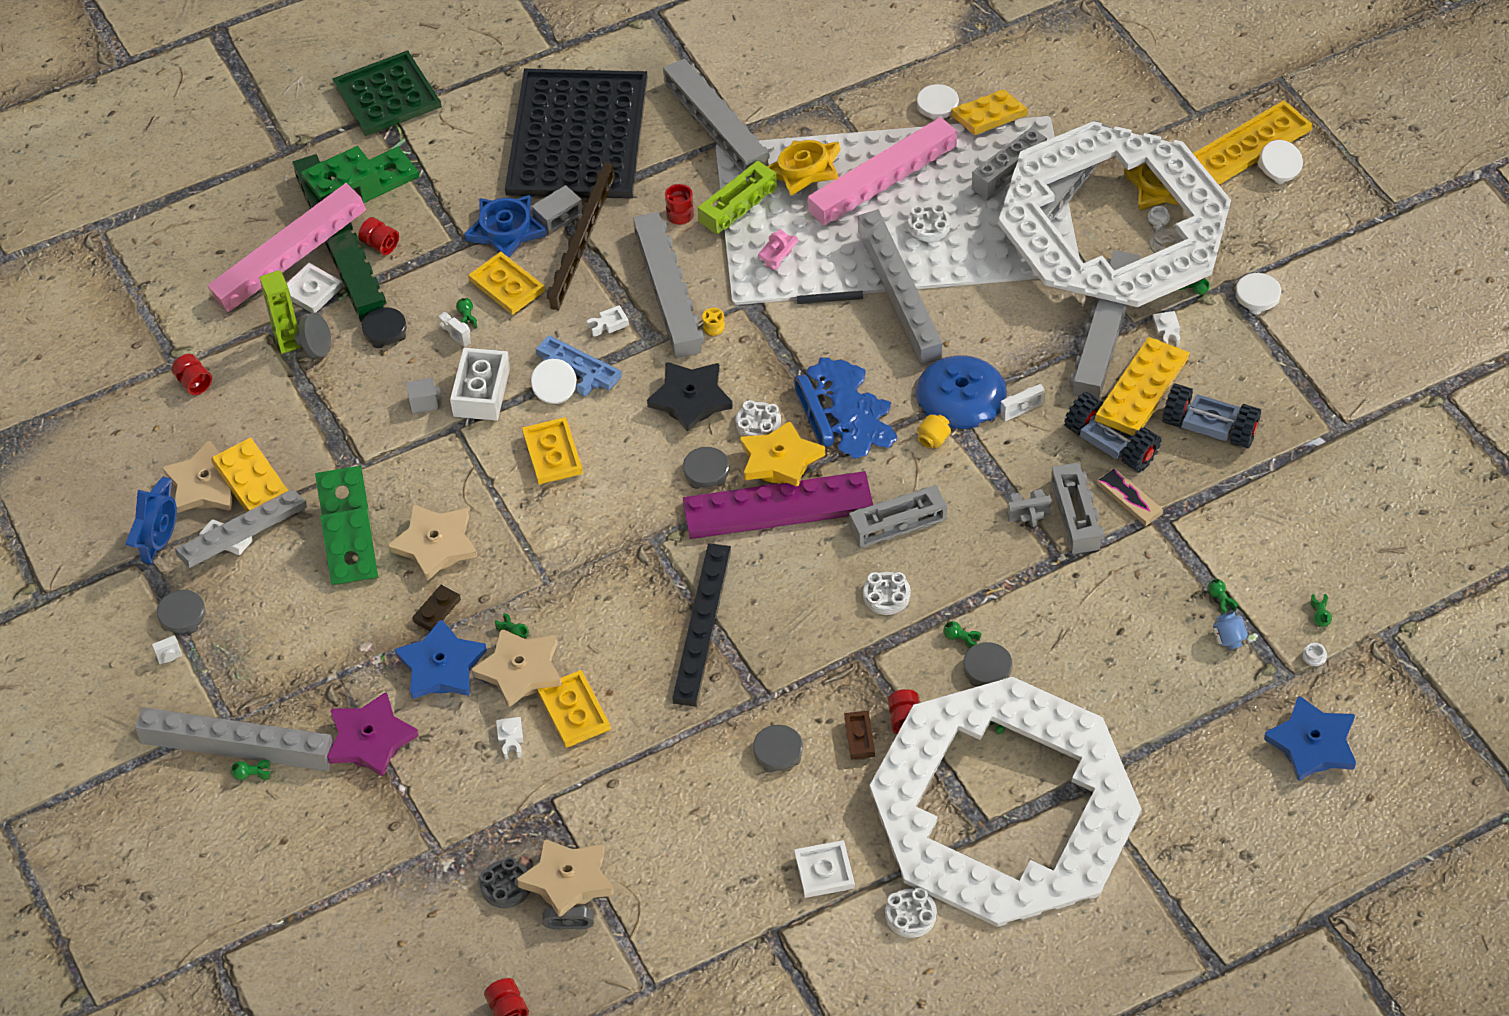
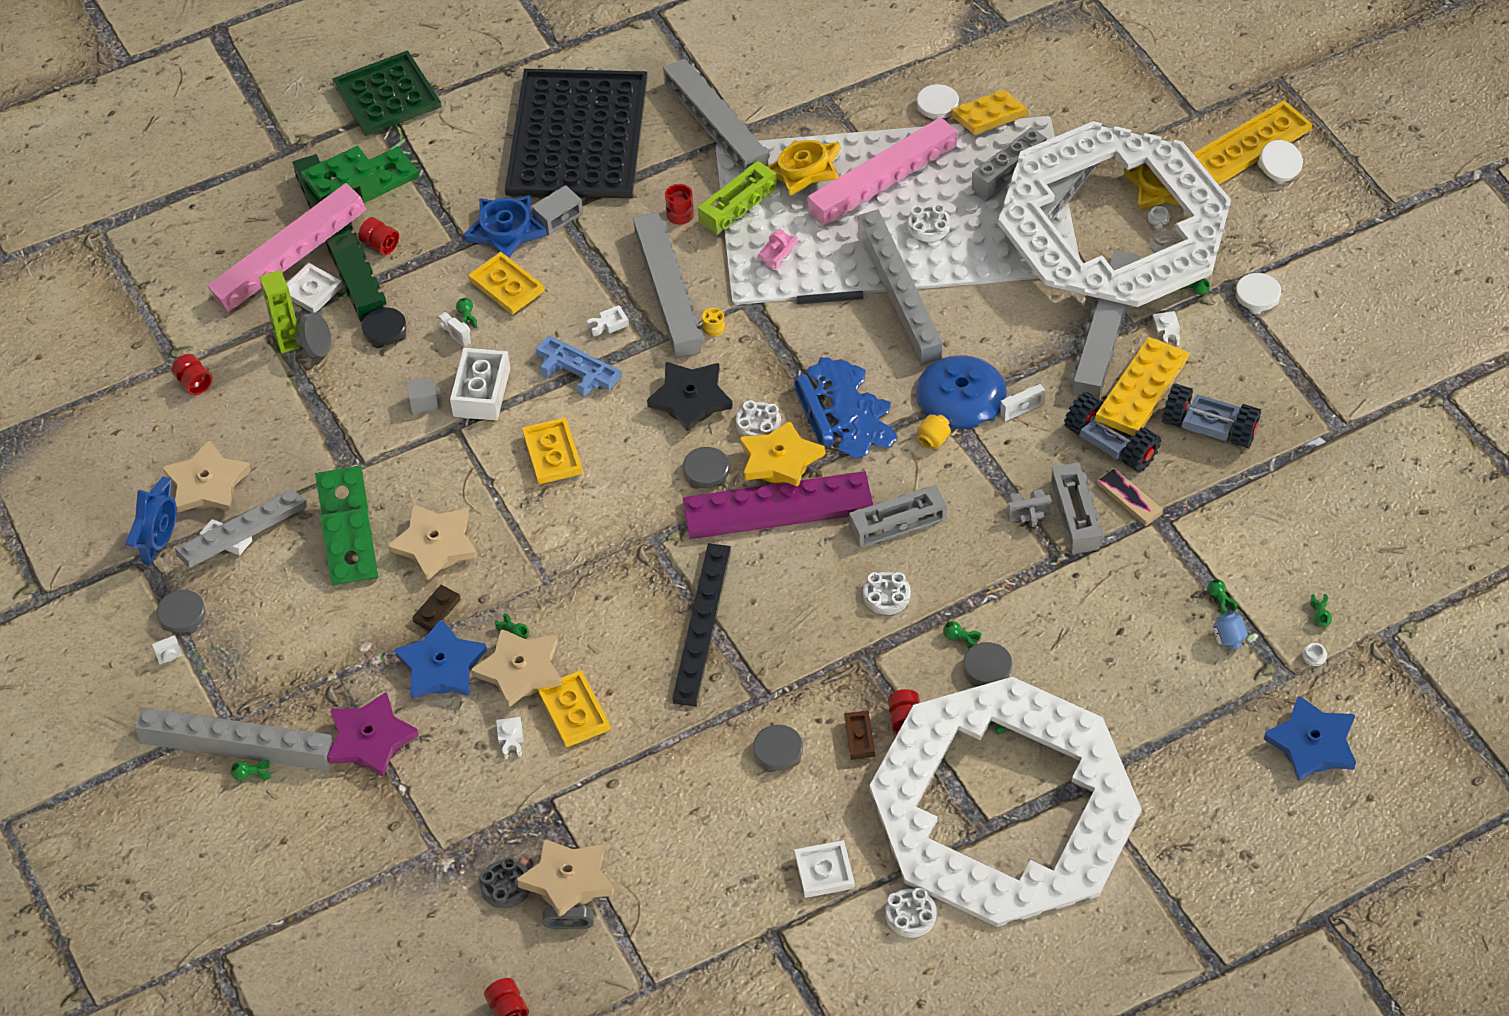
(248, 474): yellow plate -> none
(553, 381): white tile -> none
(583, 231): dark brown plate -> none

